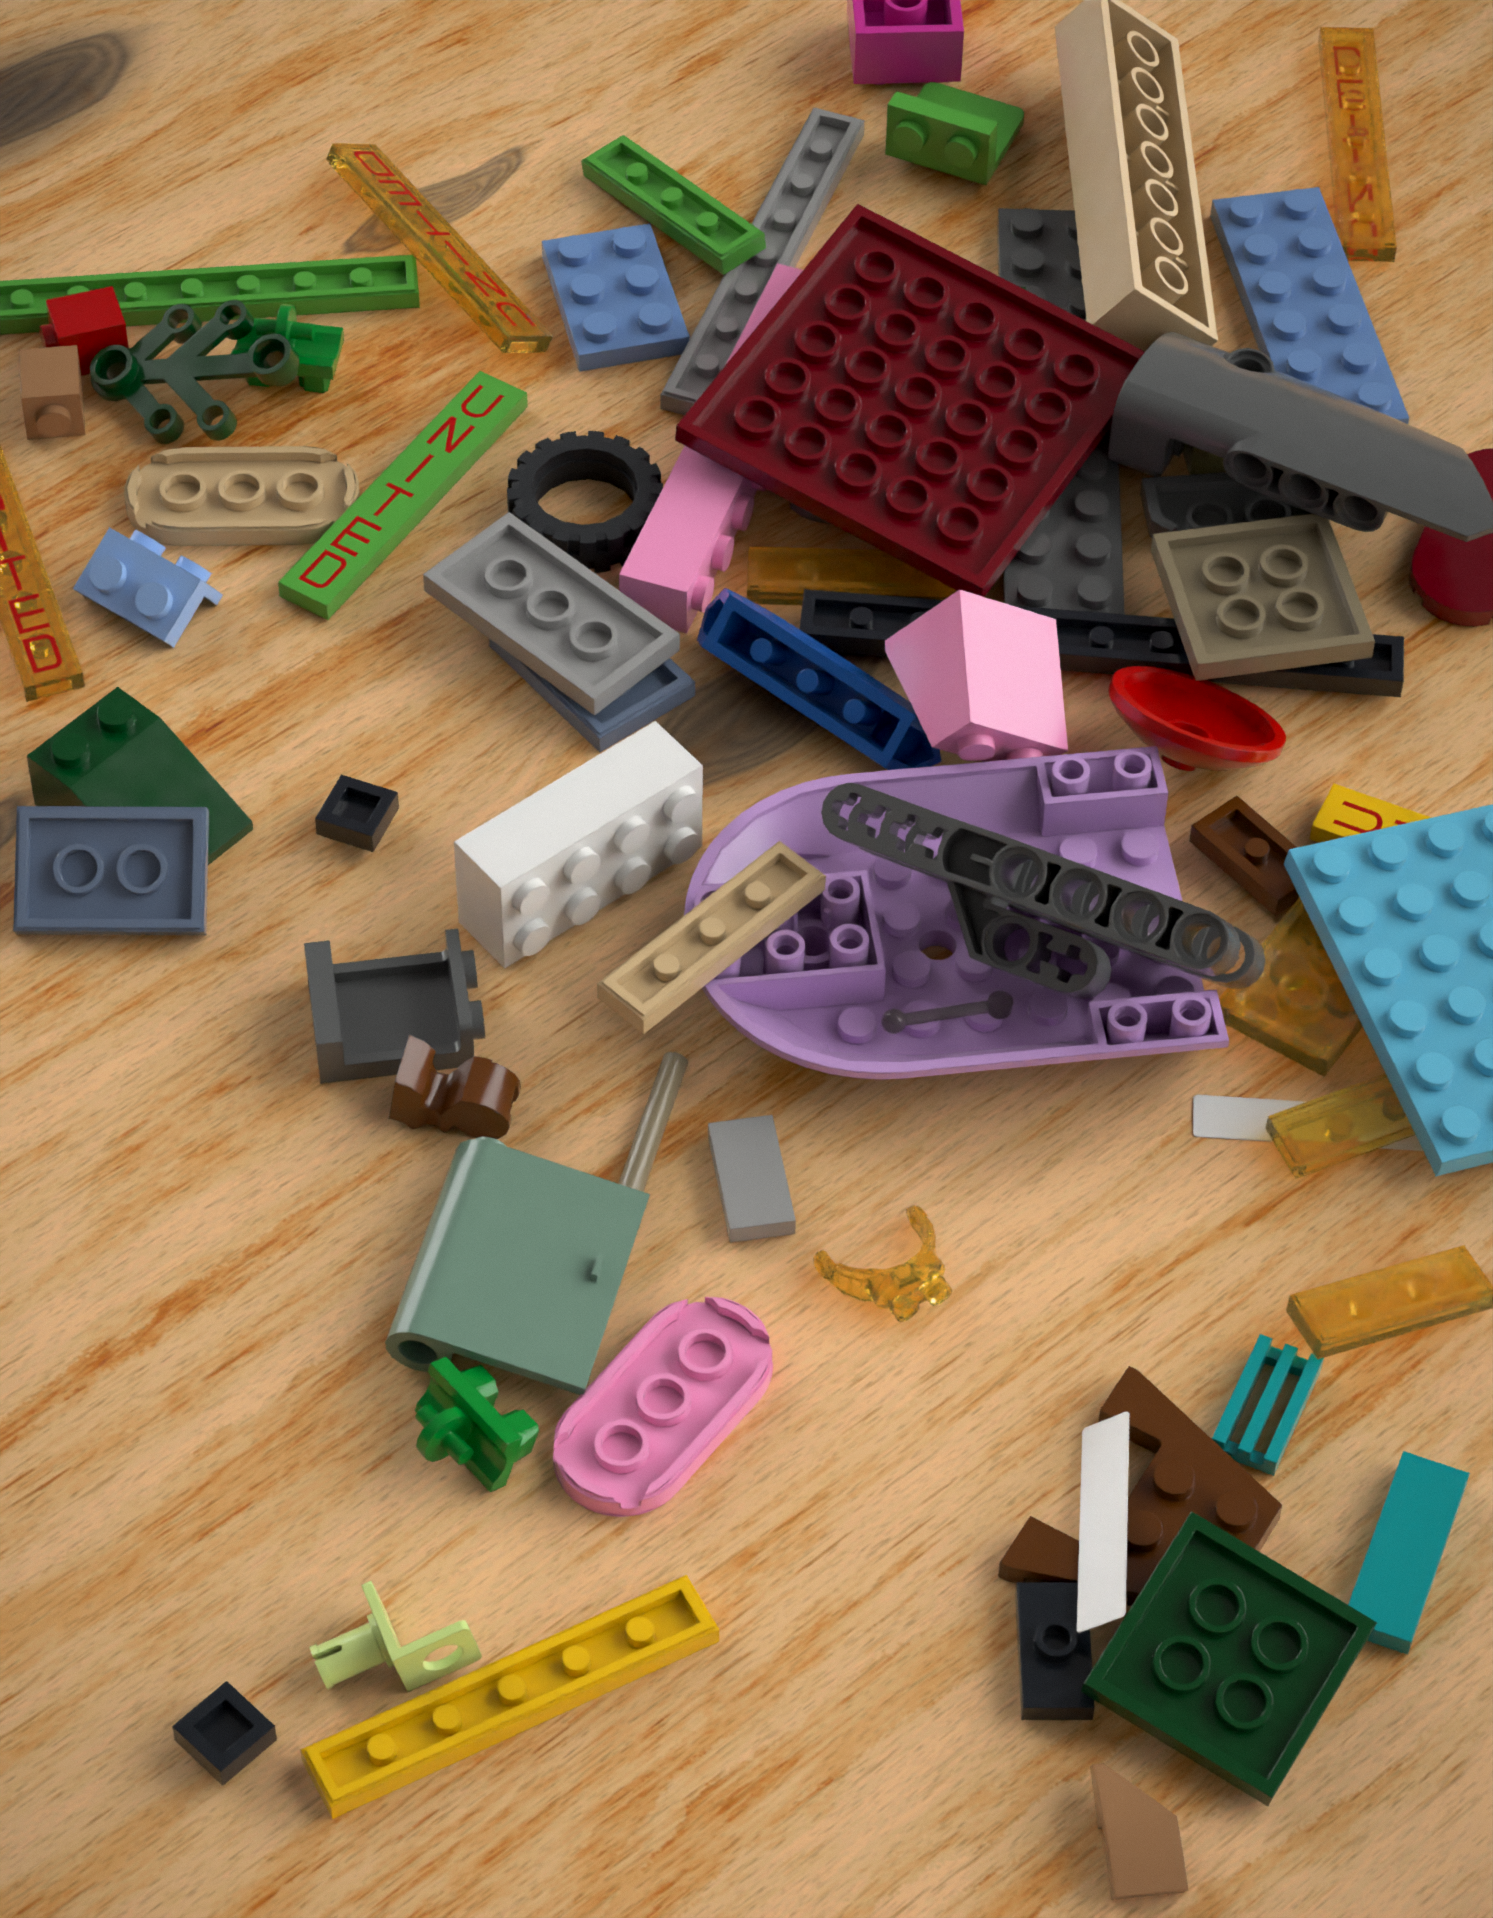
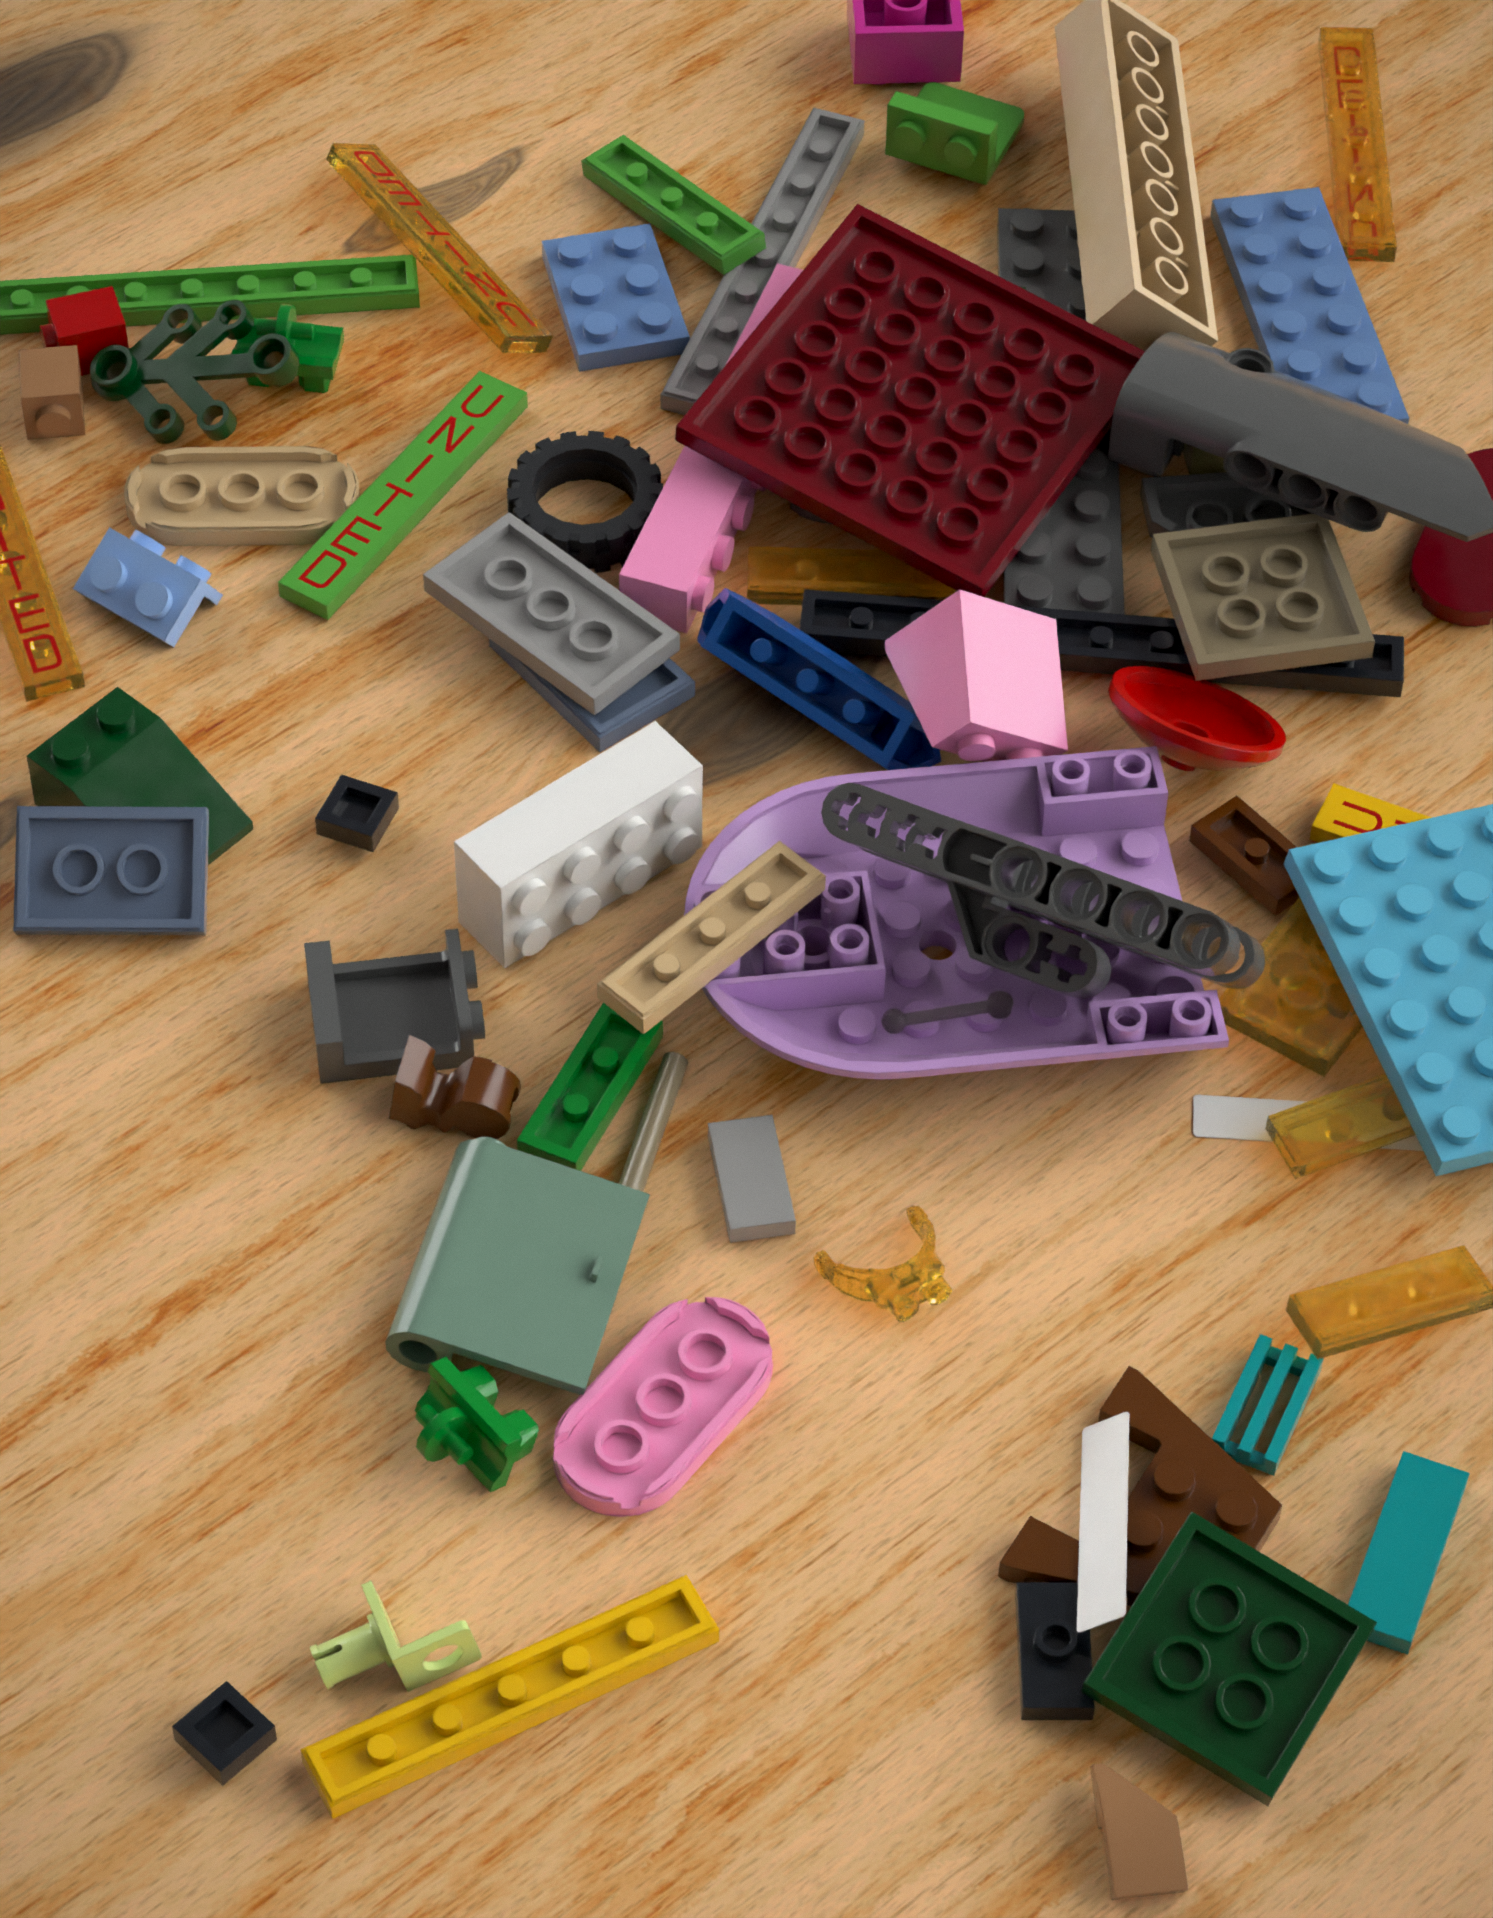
(589, 1090): none -> green plate

